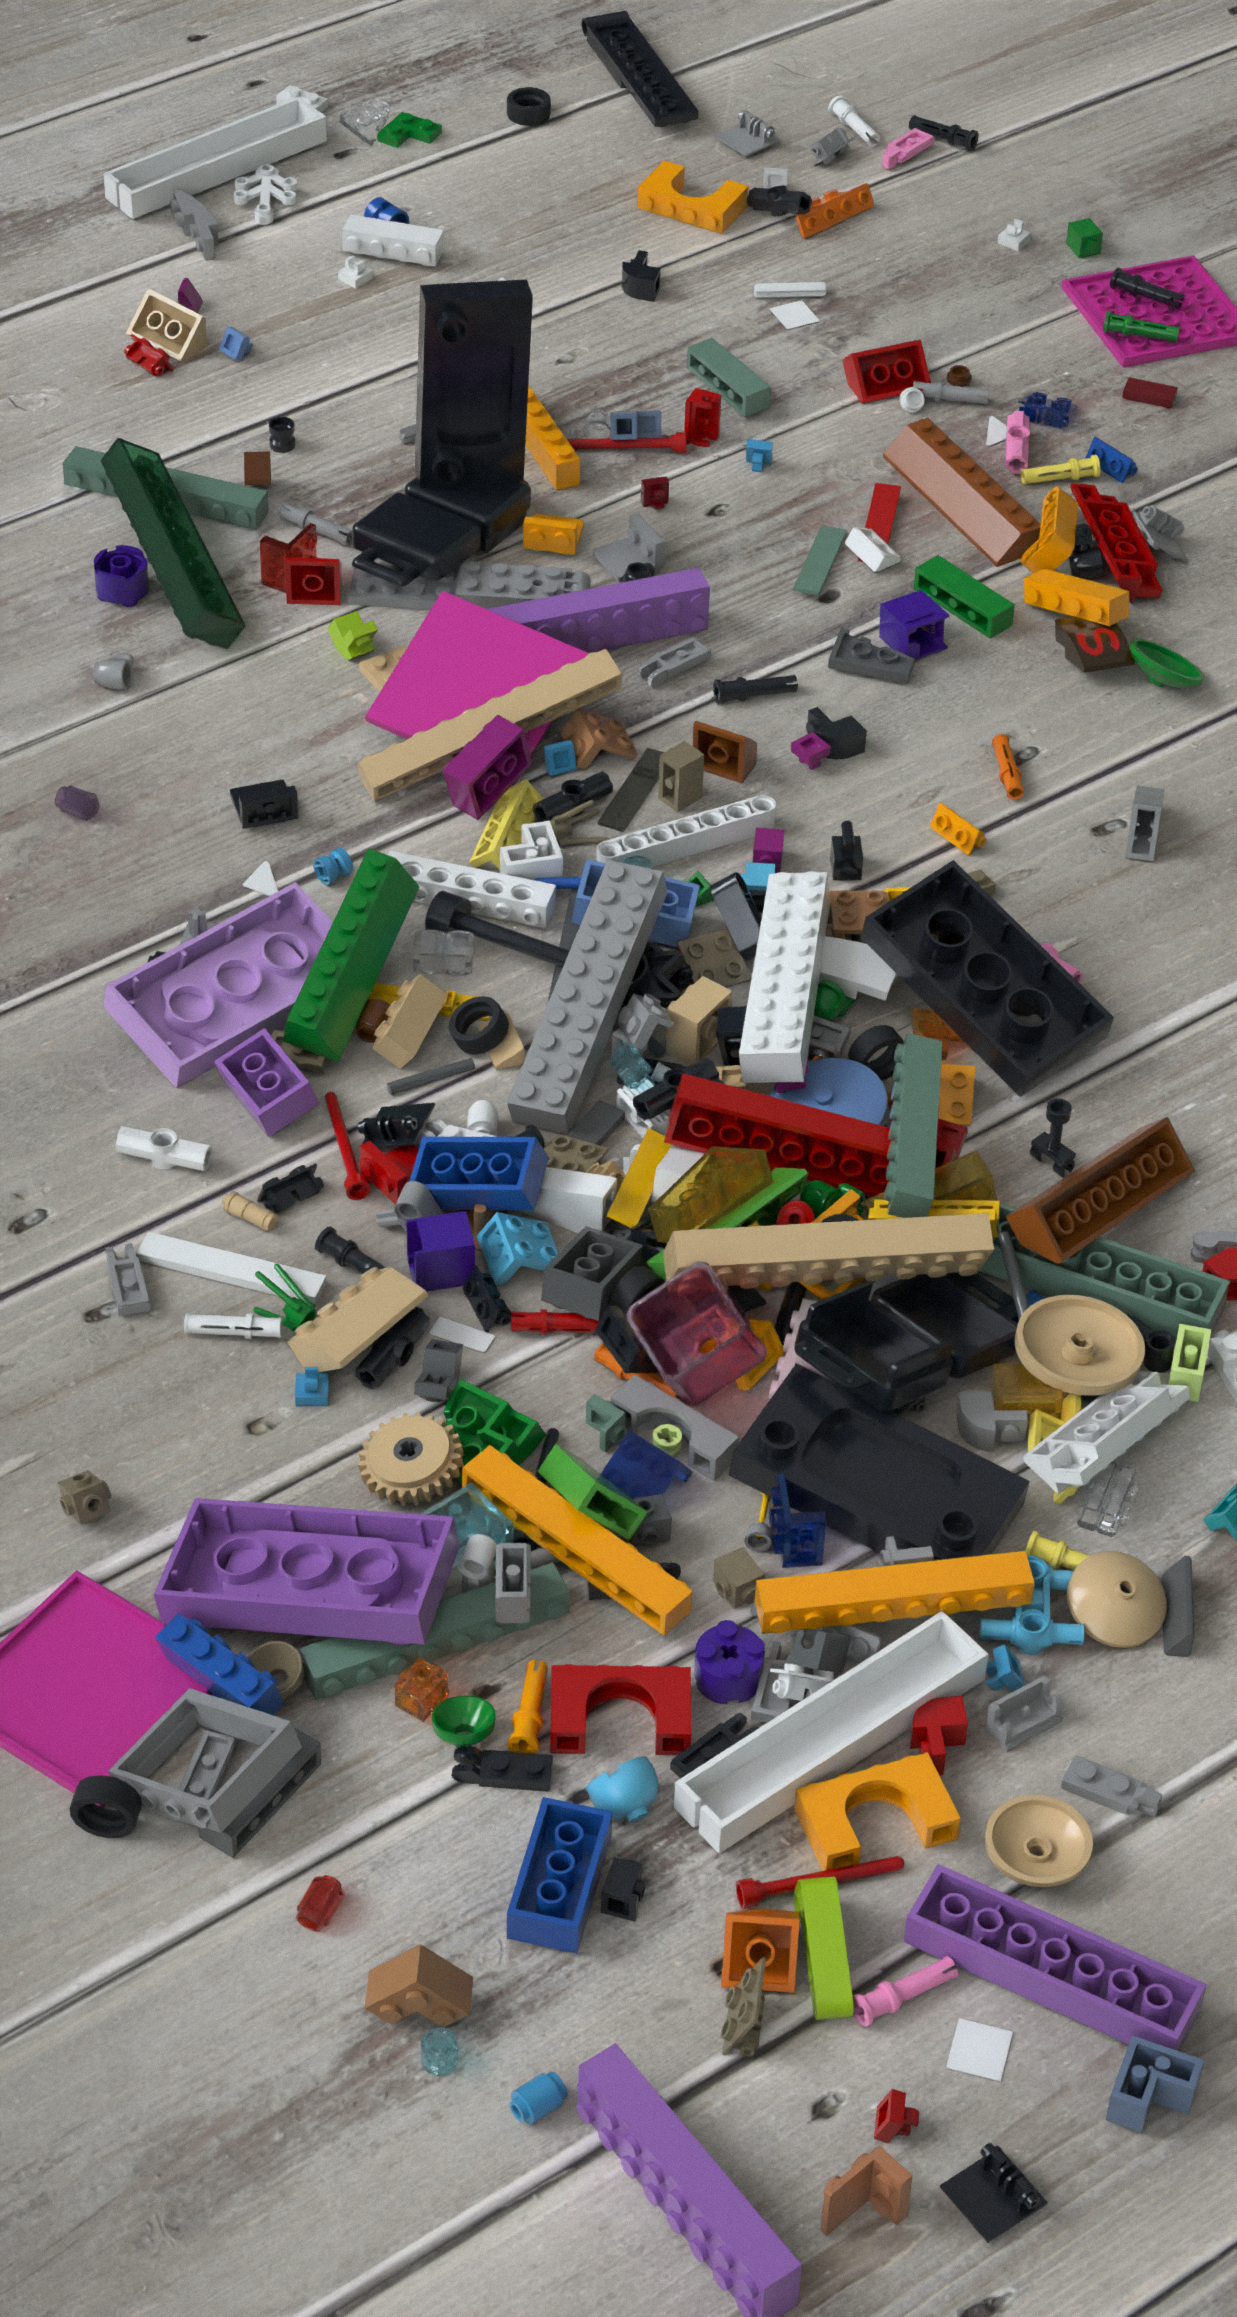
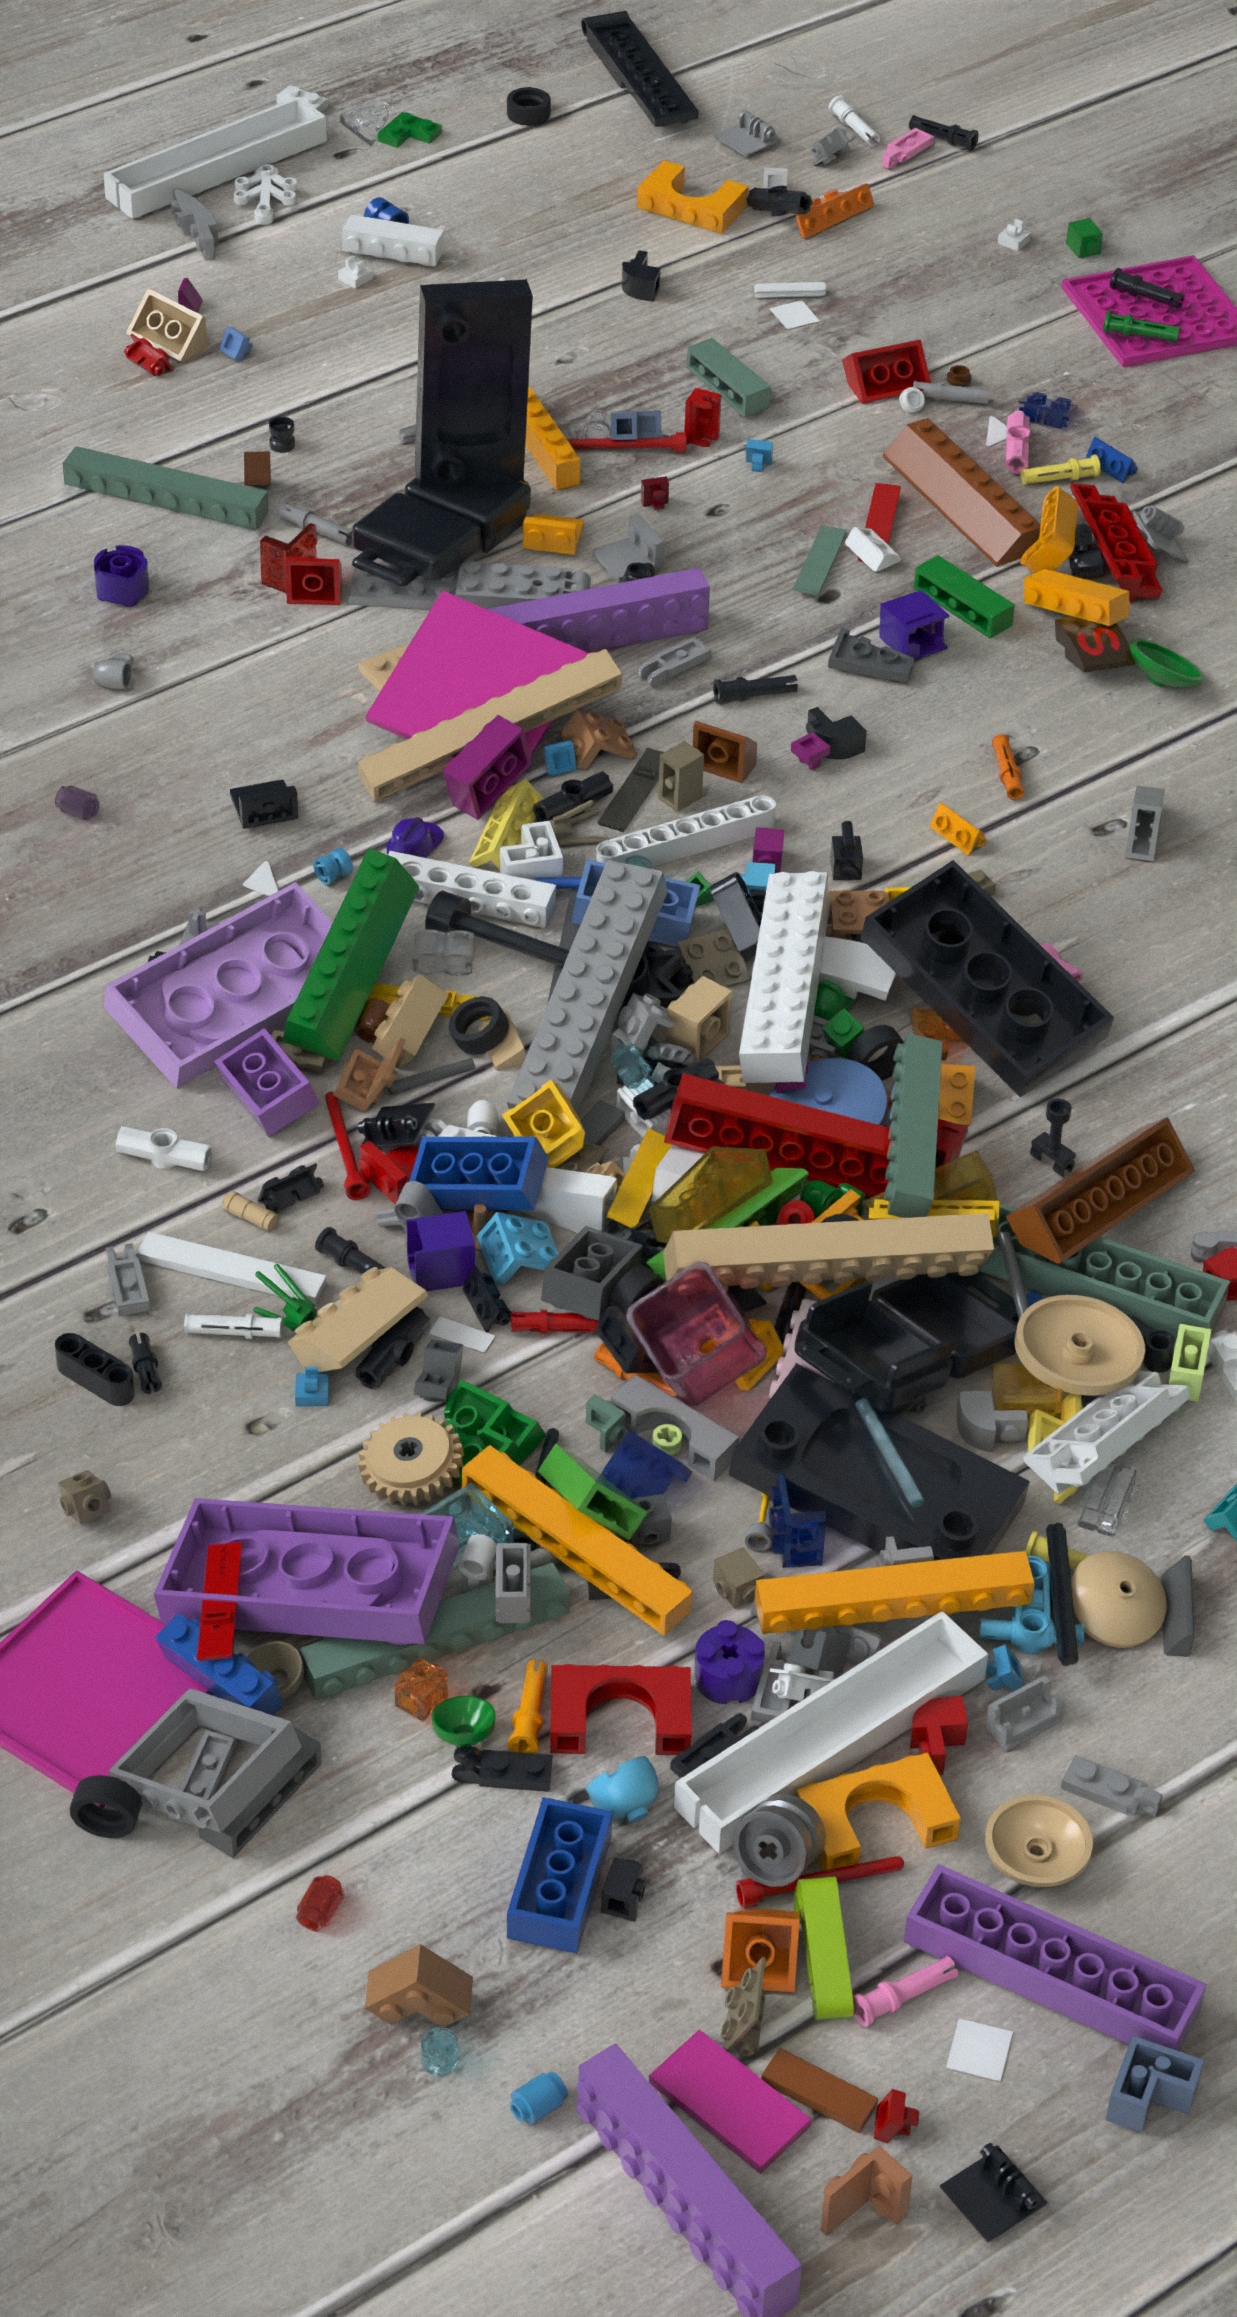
(94, 1369): none -> black beam
(145, 1363): none -> black pin
(172, 544): clear green brick -> none
(219, 1617): none -> red piece
(352, 635): lime brick -> none
(365, 1077): none -> medium nougat bracket
(415, 837): none -> dark purple piece
(551, 1120): none -> yellow slope
(671, 1054): none -> light grey gear
(729, 1033): black brick -> none
(729, 2101): none -> dark pink tile
(779, 1840): none -> flat silver wheel
(819, 2090): none -> dark orange tile
(842, 1032): none -> green brick
(889, 1453): none -> clear light blue bar
(1062, 1594): none -> black axle
(1149, 392): dark red tile -> none

